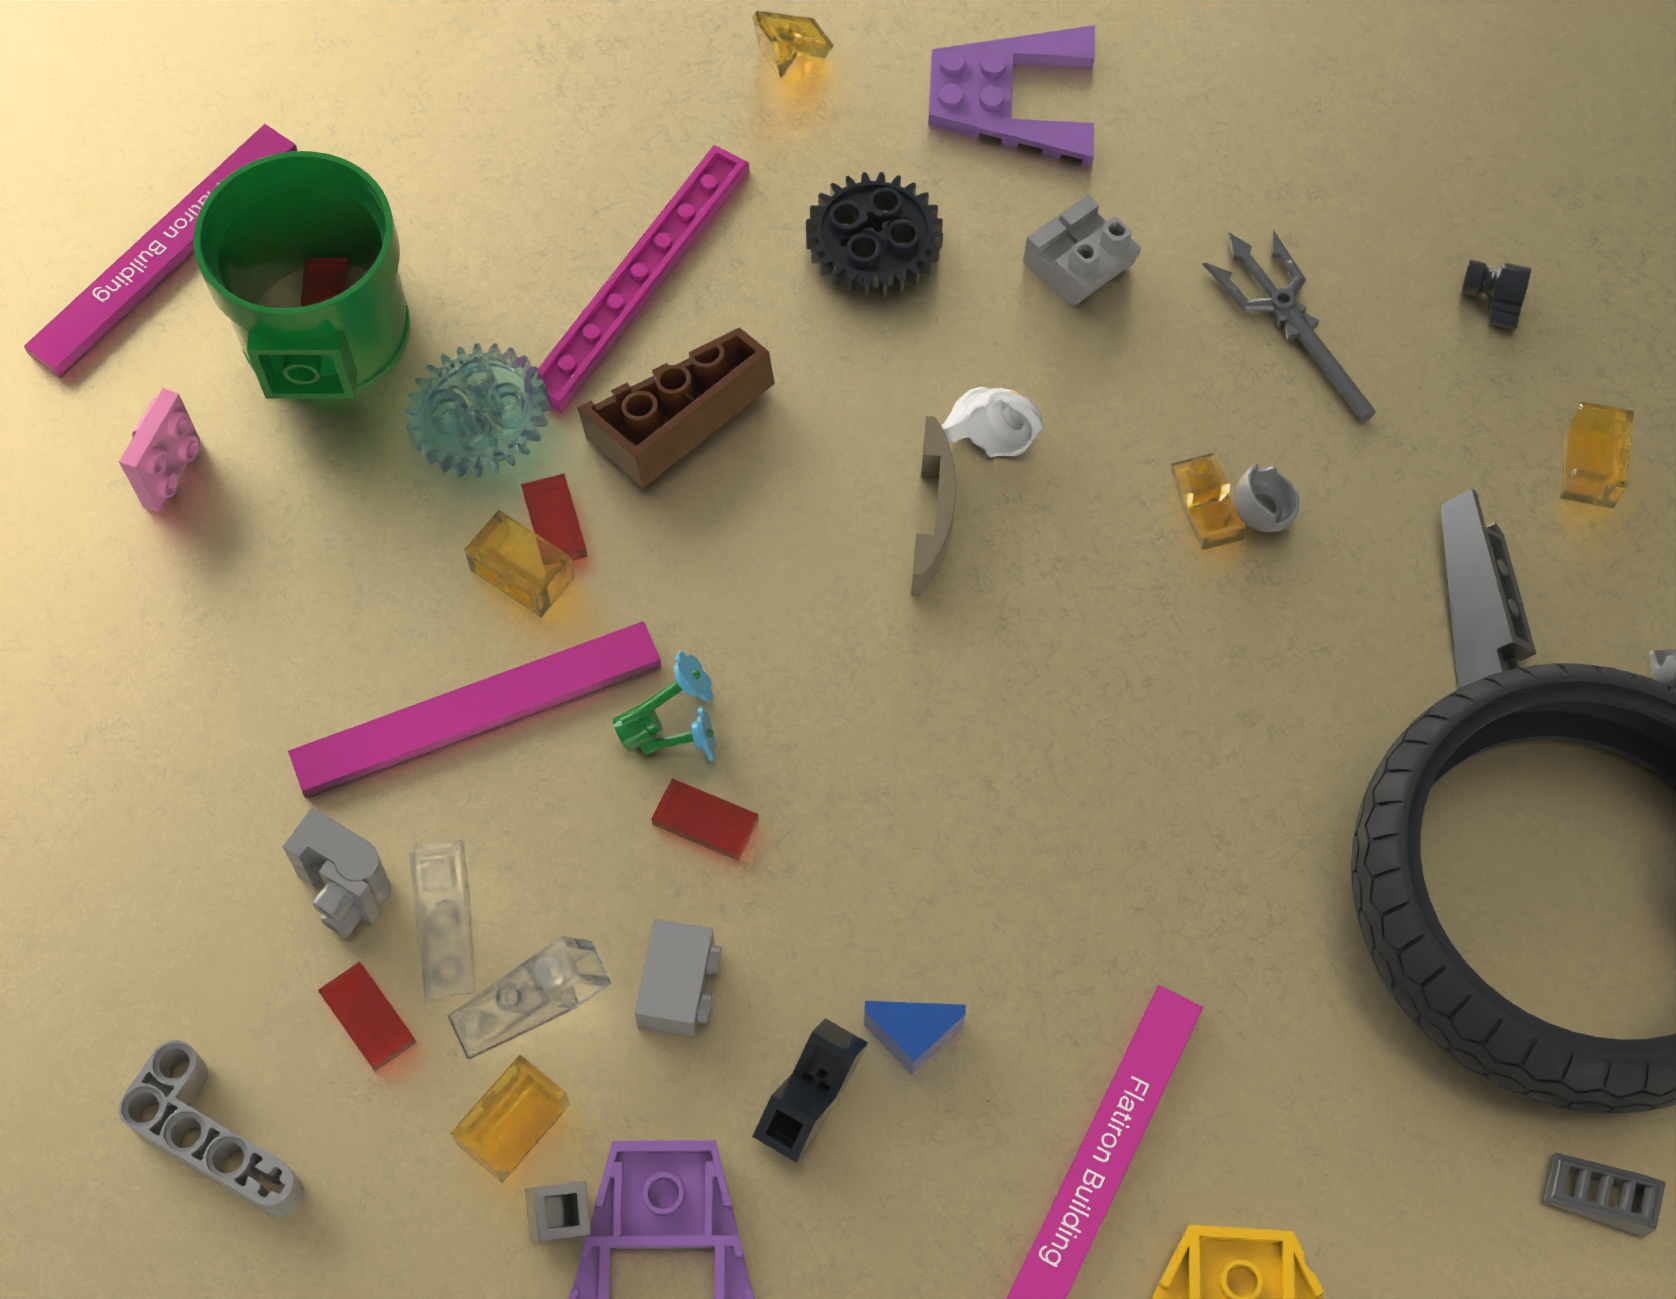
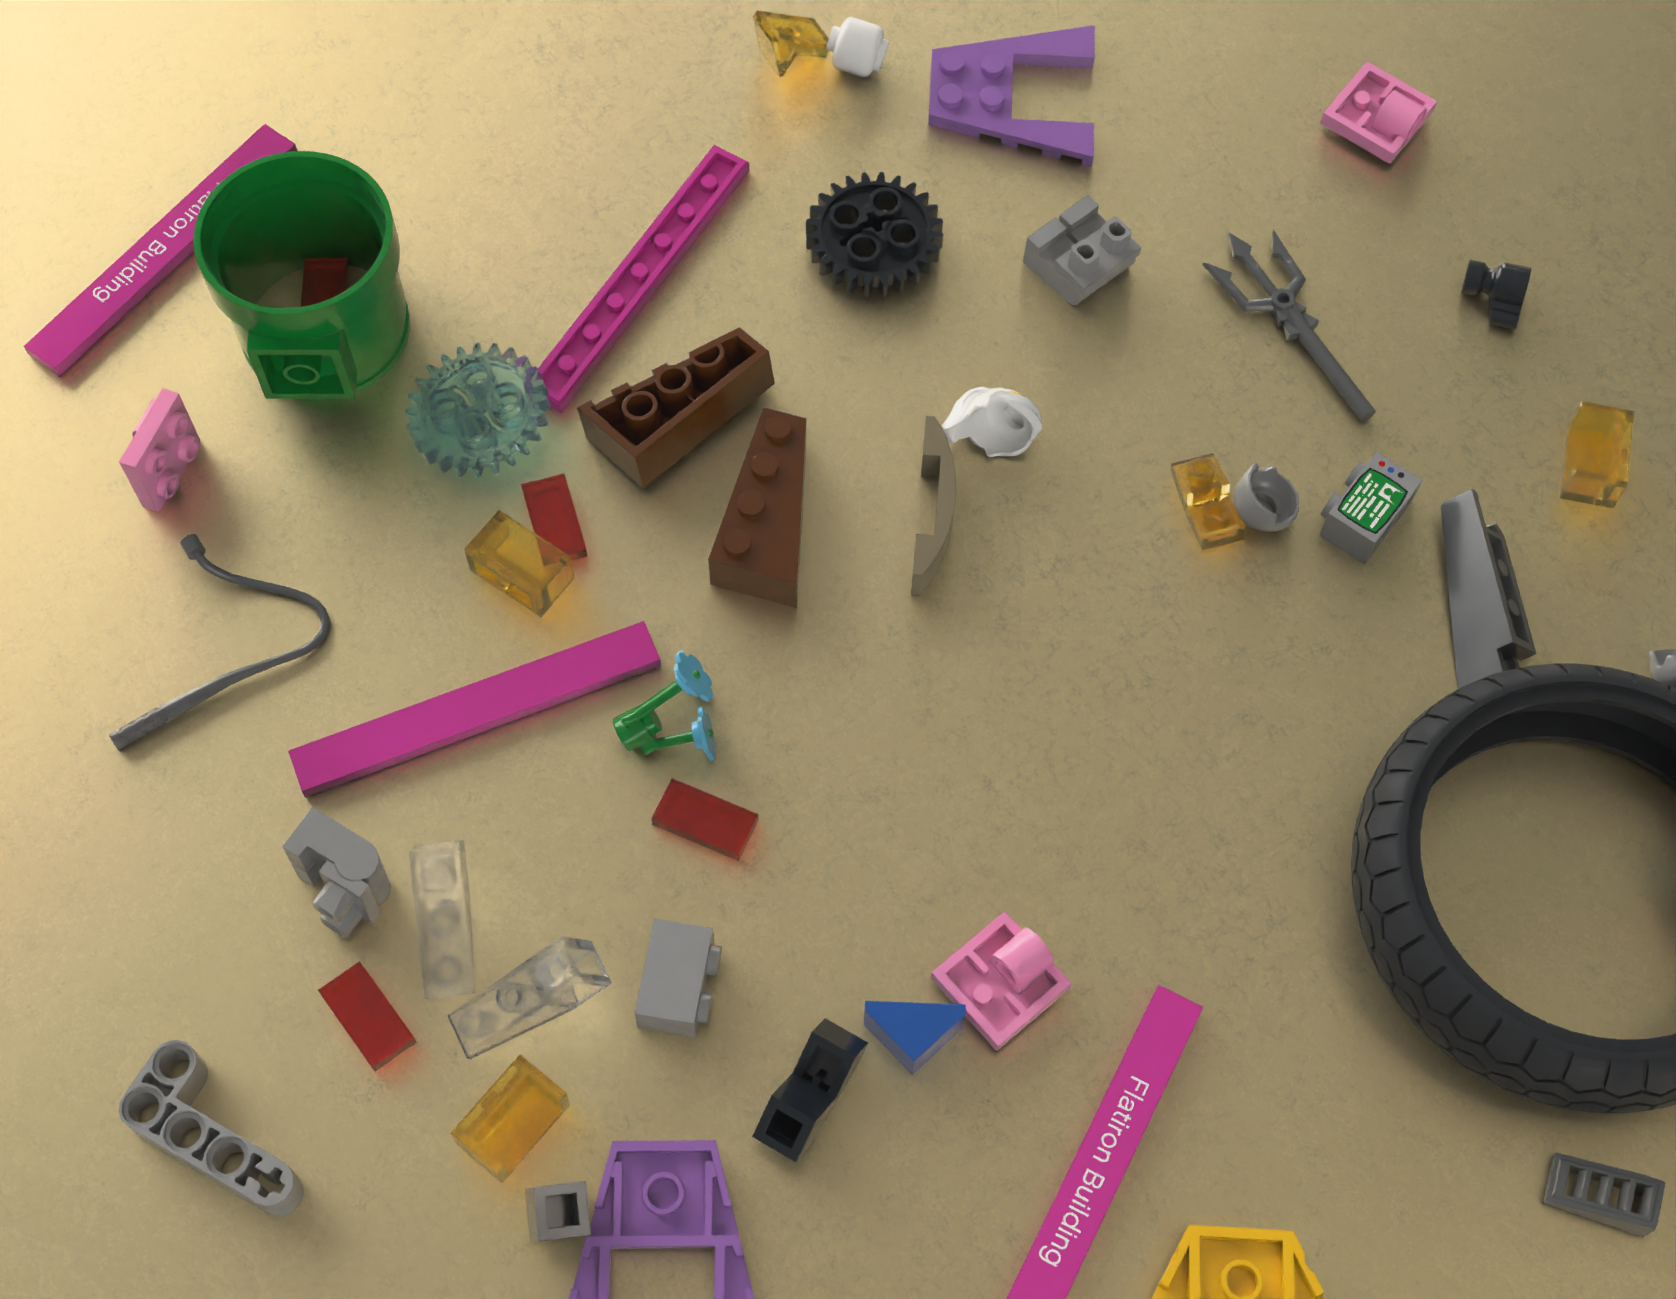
(190, 699): none -> dark grey piece
(763, 520): none -> reddish brown wedge
(857, 47): none -> white head
(1002, 978): none -> bright pink plate
(1369, 507): none -> brick
(1378, 112): none -> bright pink plate

